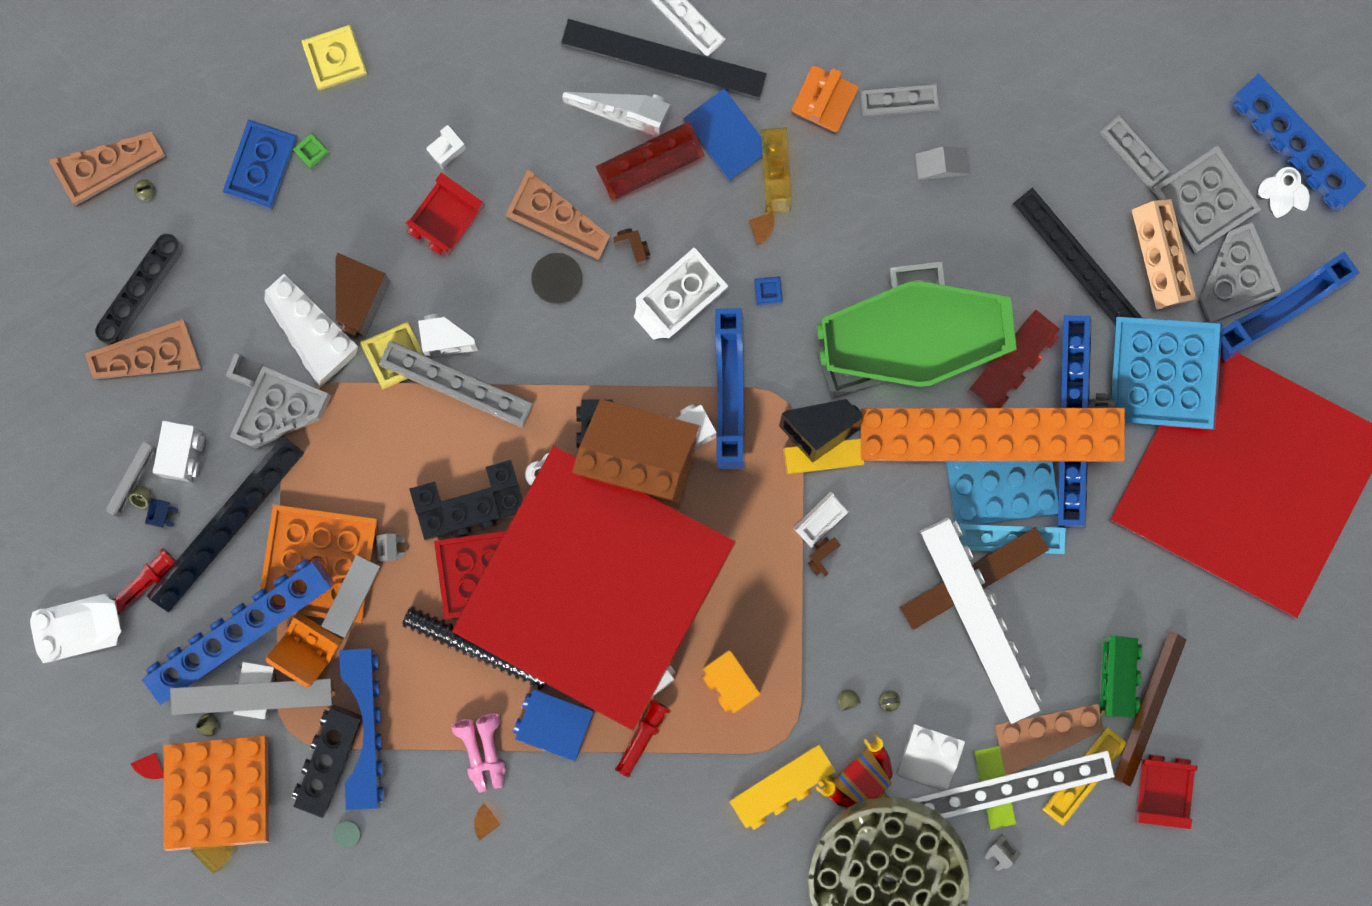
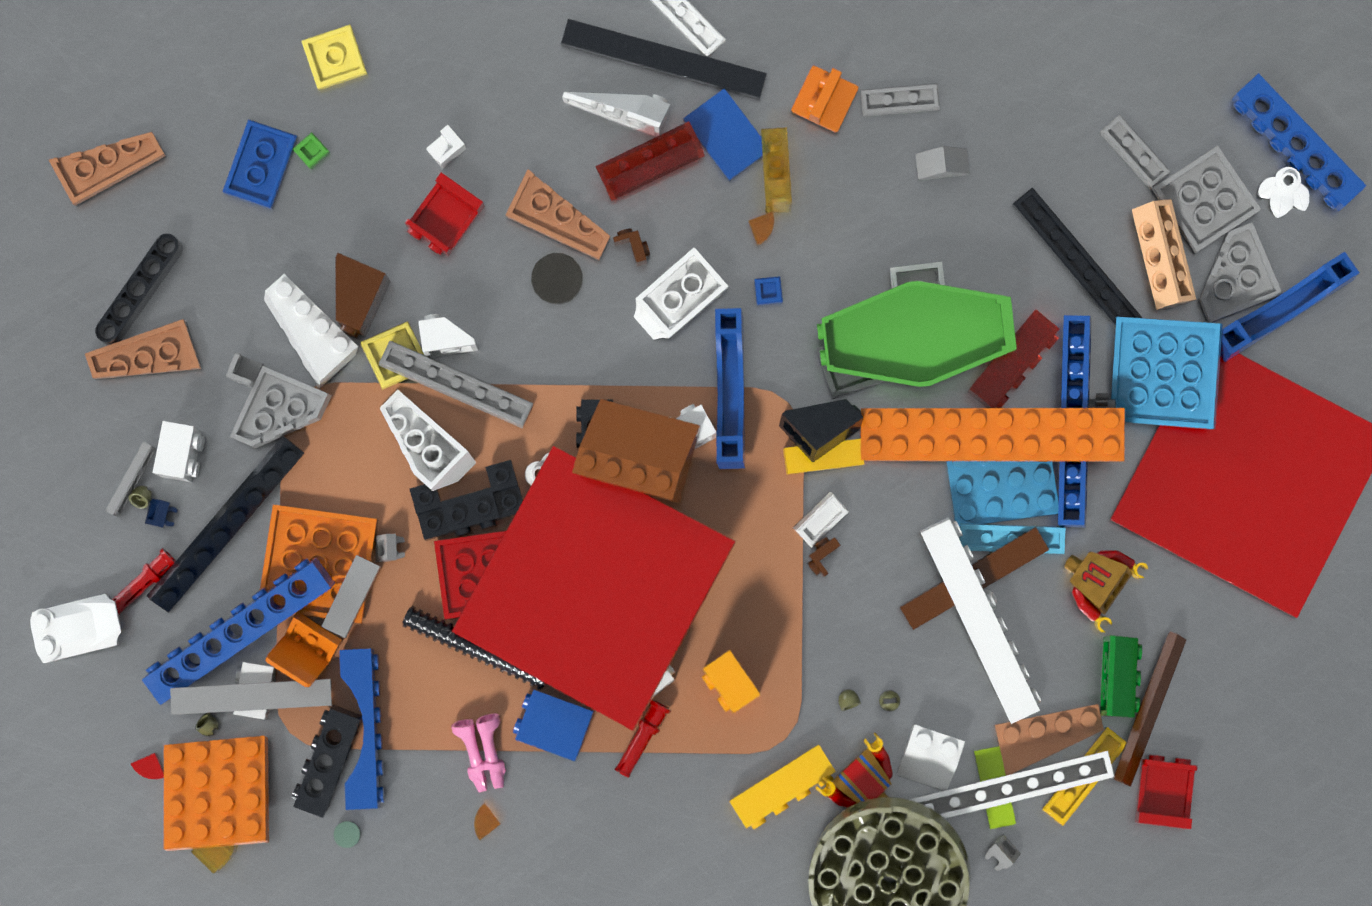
(145, 195): olive hinge -> none
(428, 448): none -> white wedge
(1100, 580): none -> pearl gold torso

